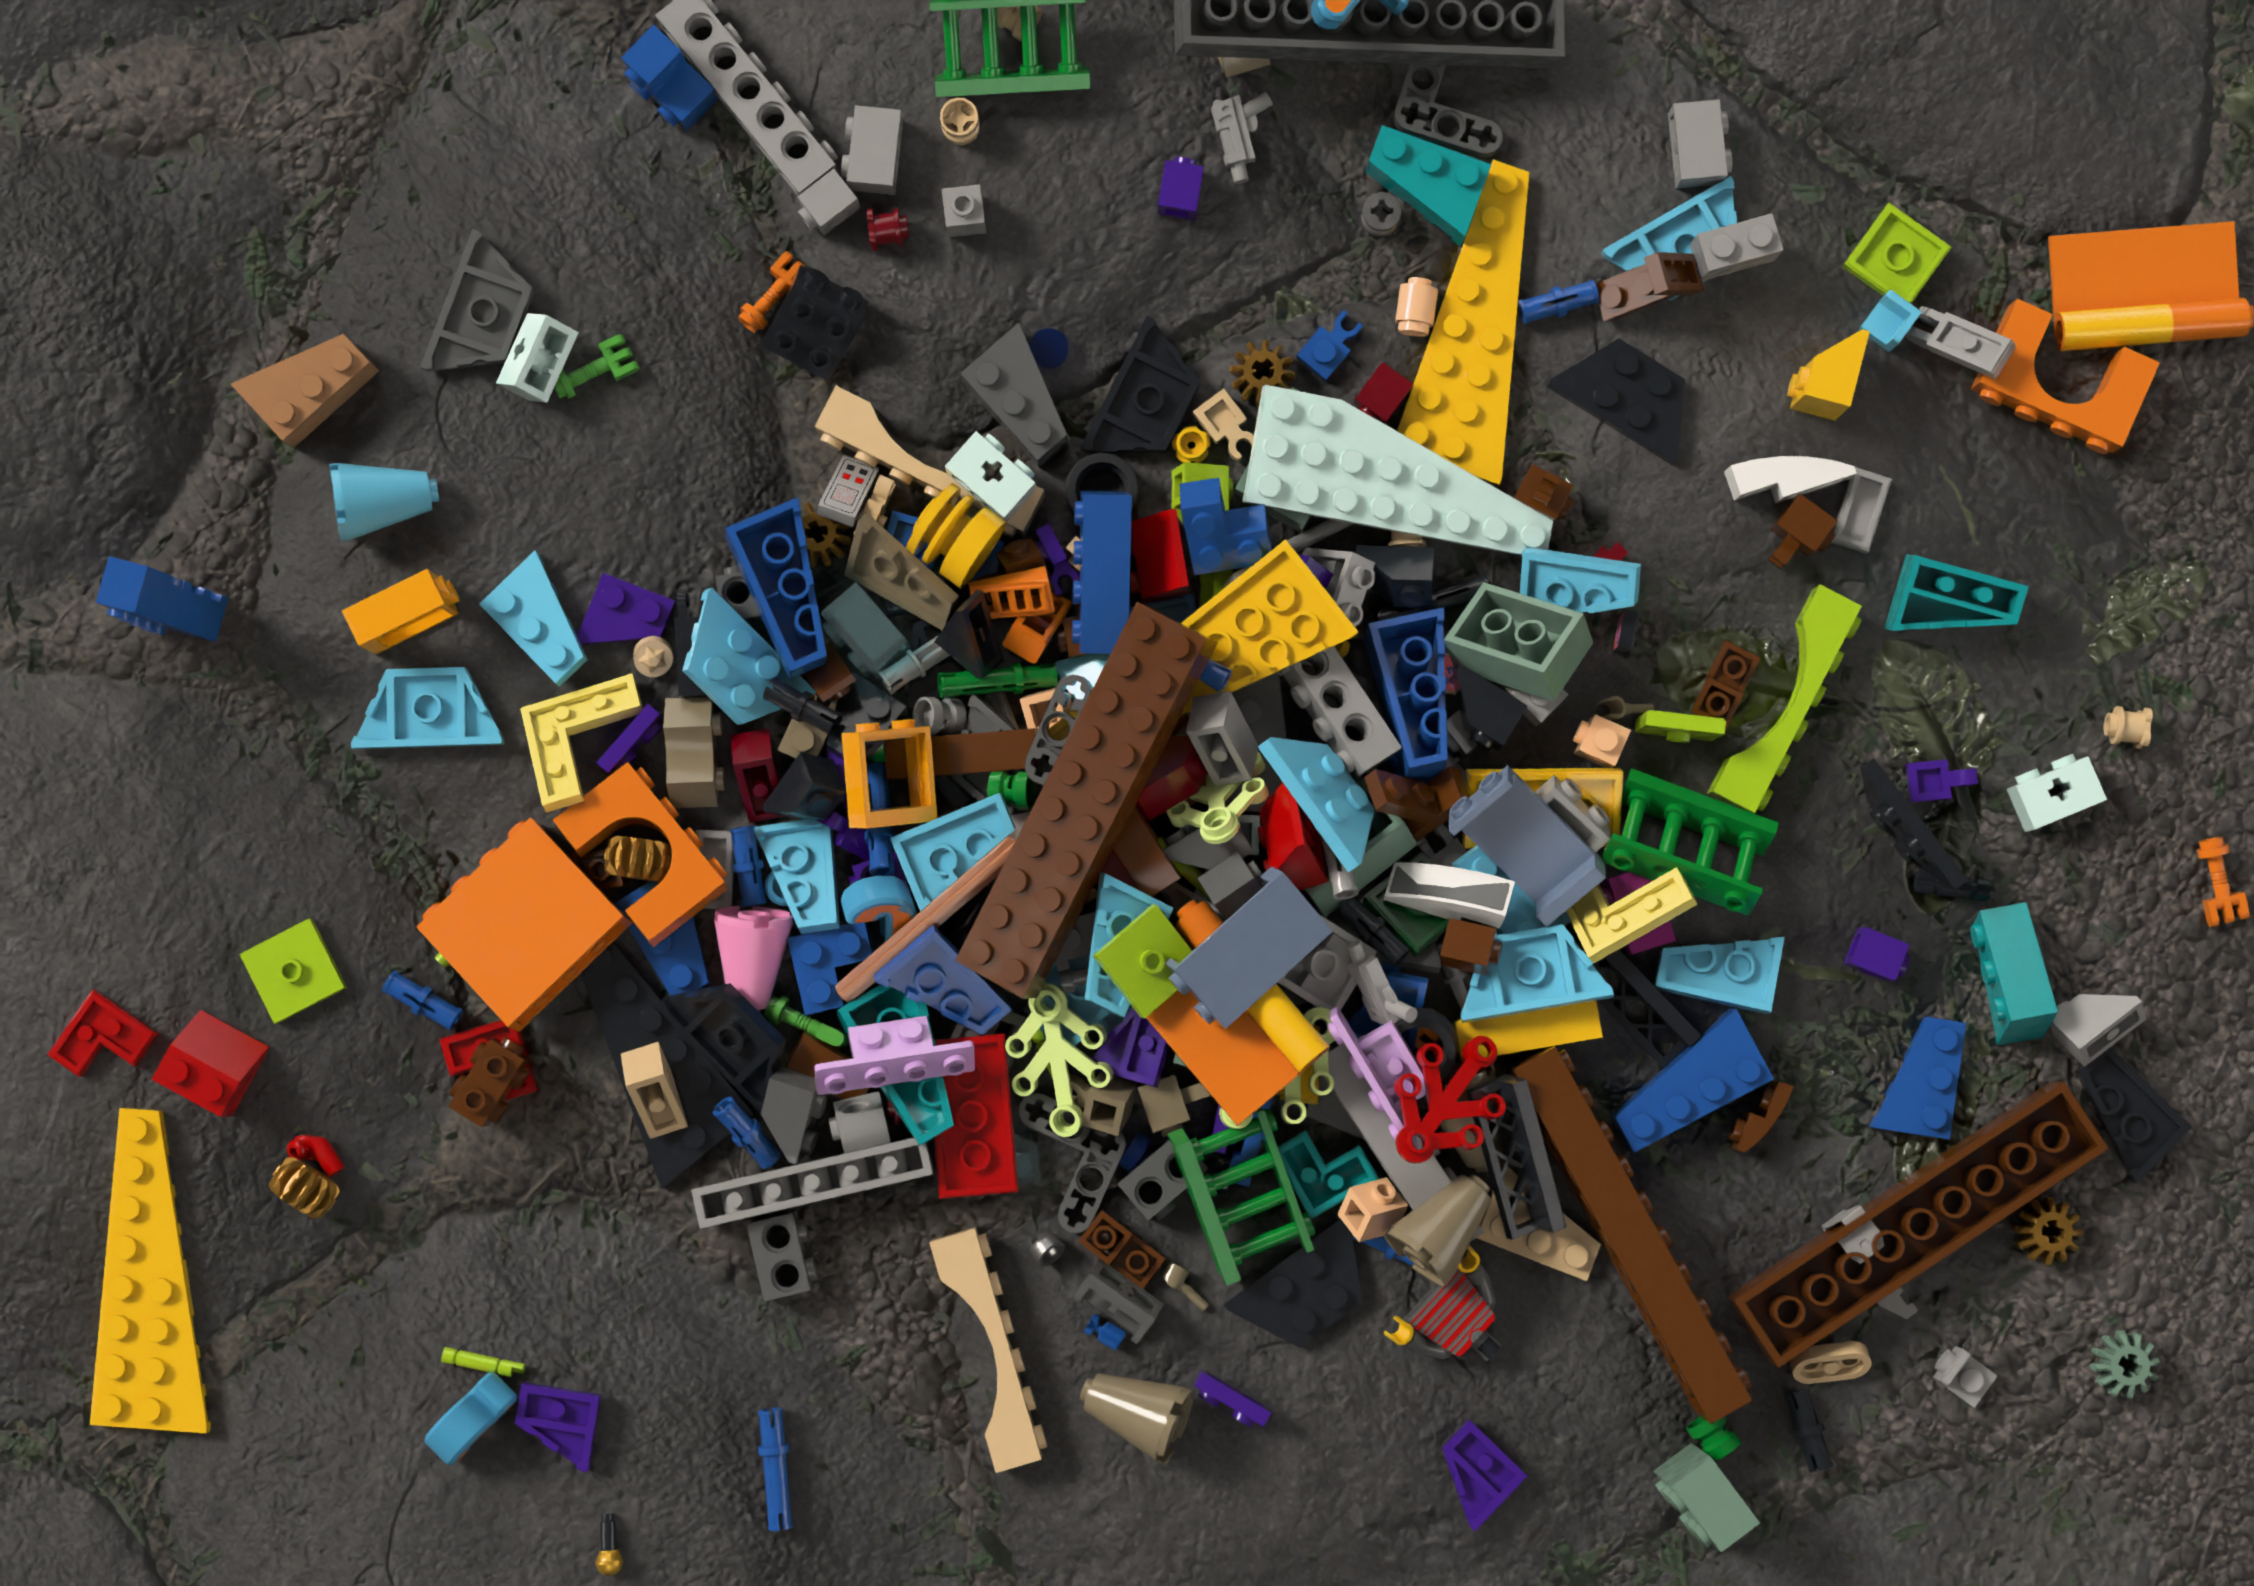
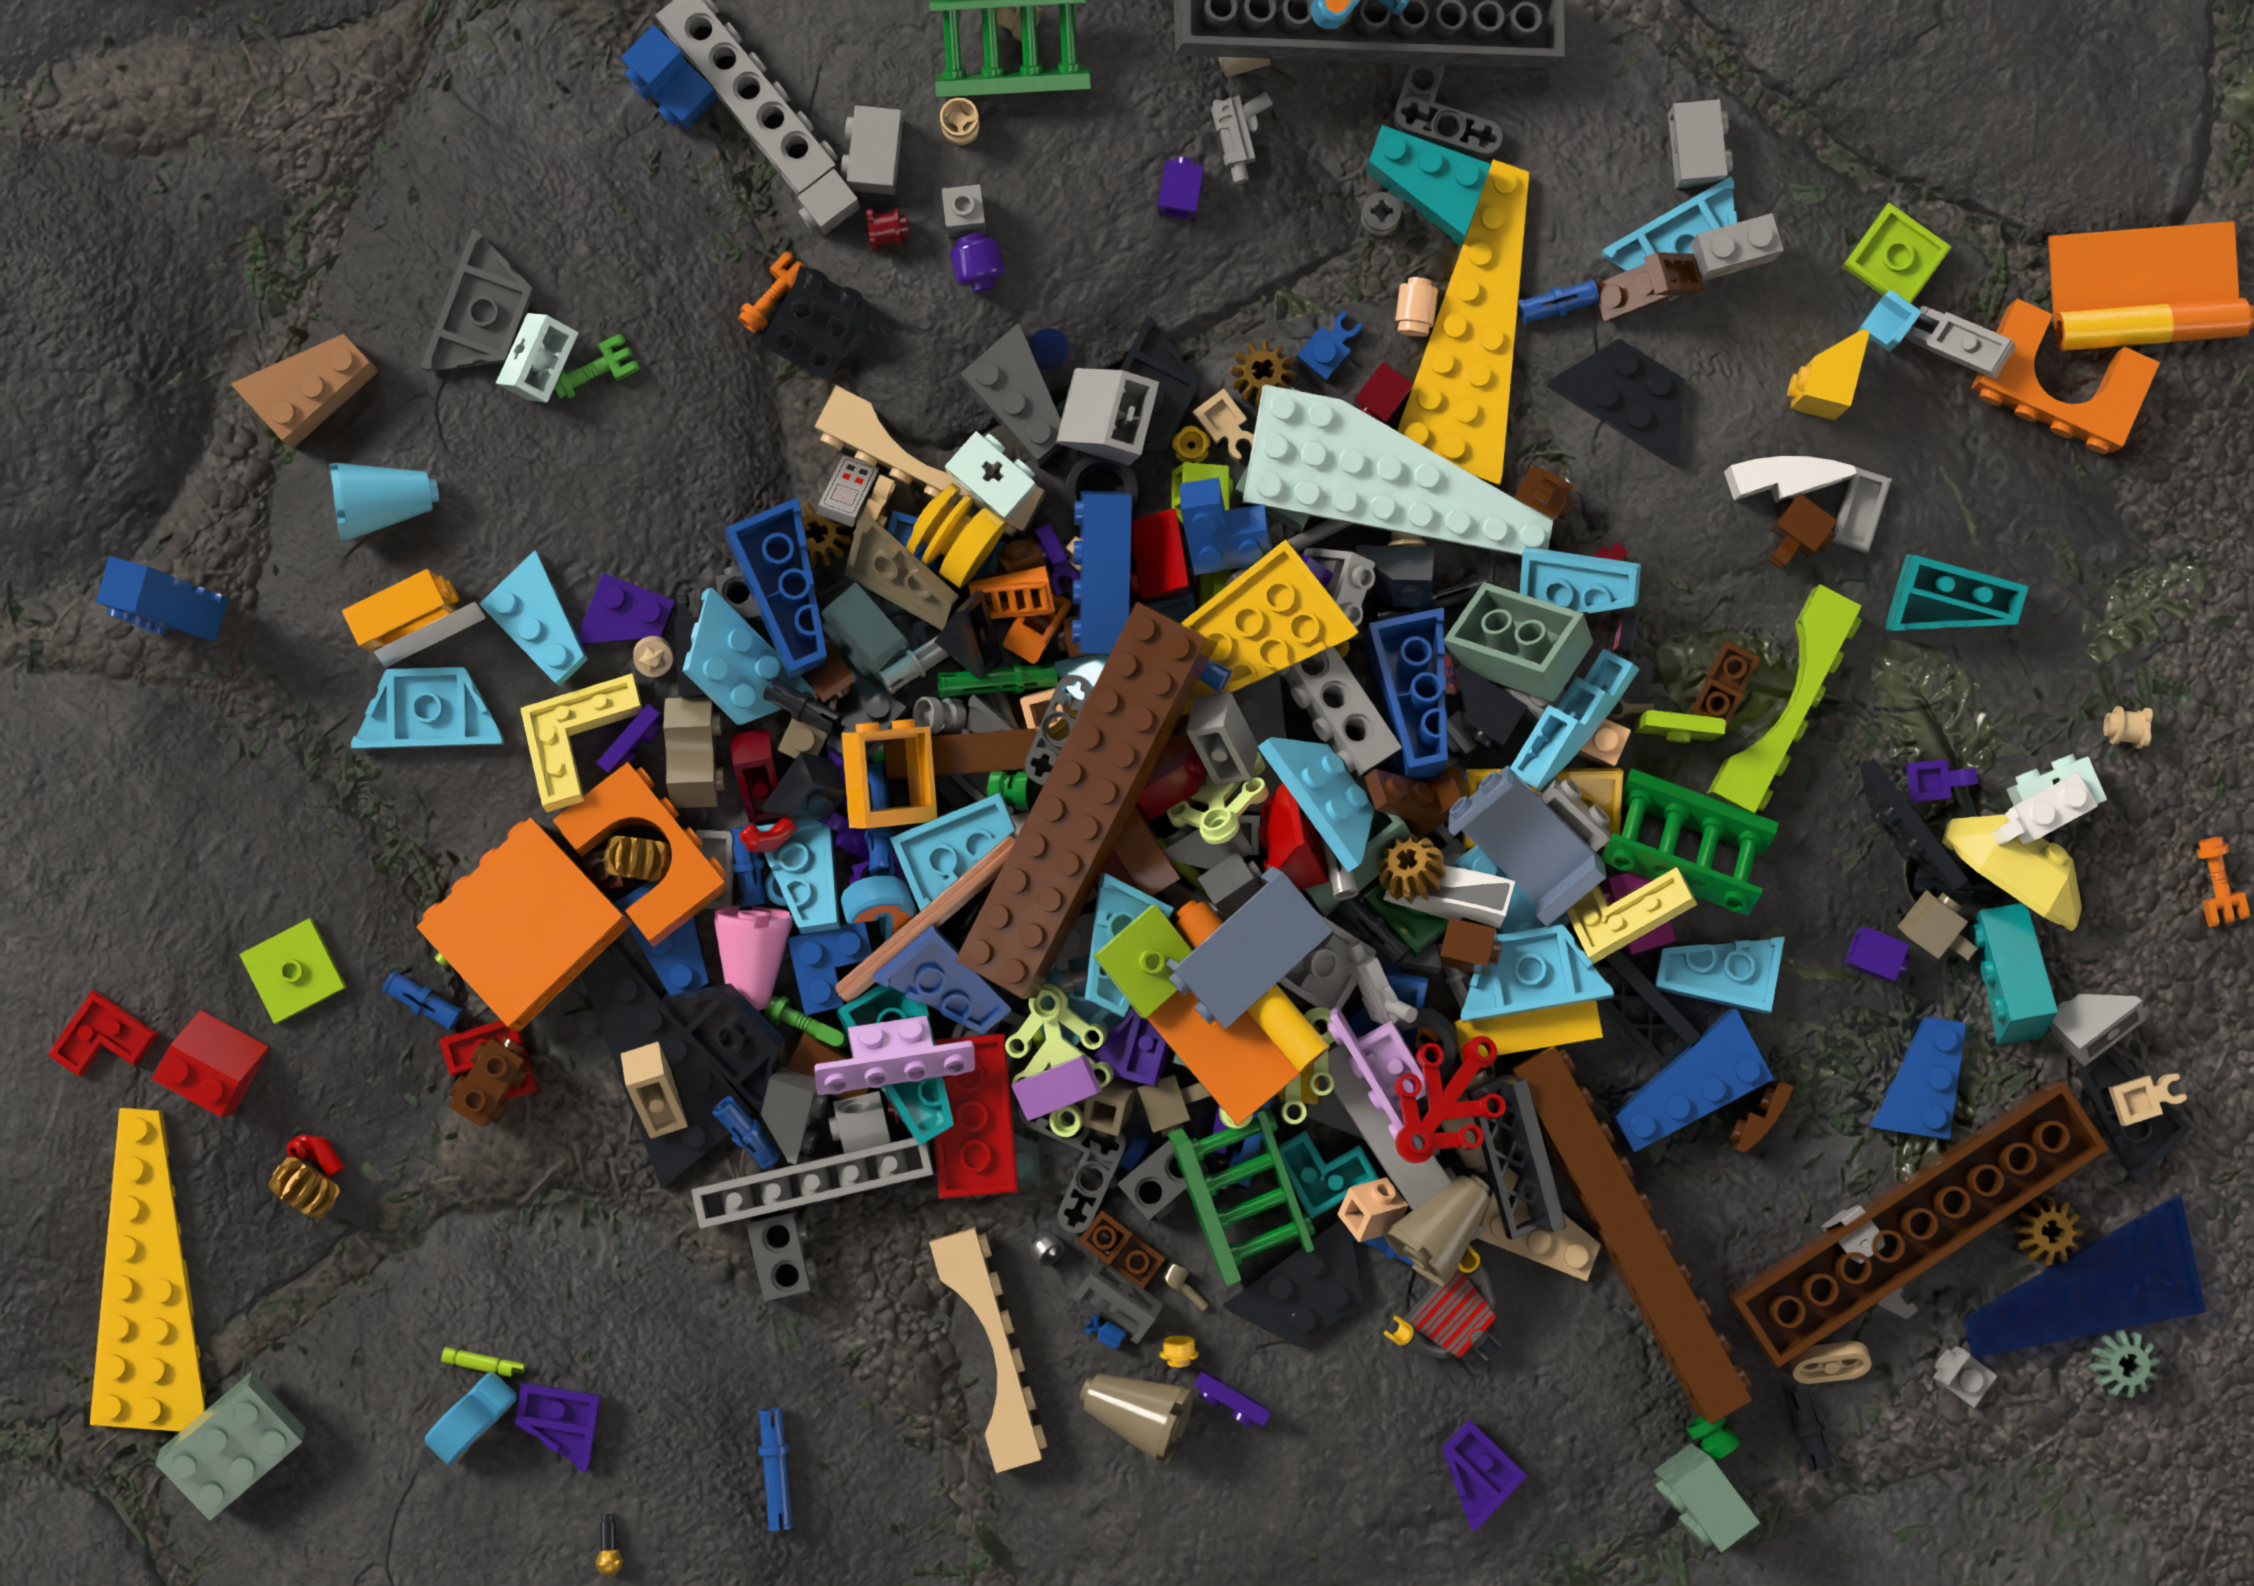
(230, 1446): none -> sand green brick
(429, 634): none -> white sticker
(767, 840): none -> red arm
(977, 262): none -> dark purple head
(1056, 1087): none -> medium lavender slope
(1107, 413): none -> light grey slope
(1178, 1351): none -> yellow plate
(1411, 869): none -> pearl gold gear
(1569, 726): none -> medium azure slope
(1937, 925): none -> dark tan brick
(2033, 873): none -> light yellow wedge
(2046, 811): none -> white hinge
(2117, 1282): none -> clear blue wing
(2141, 1099): none -> tan plate

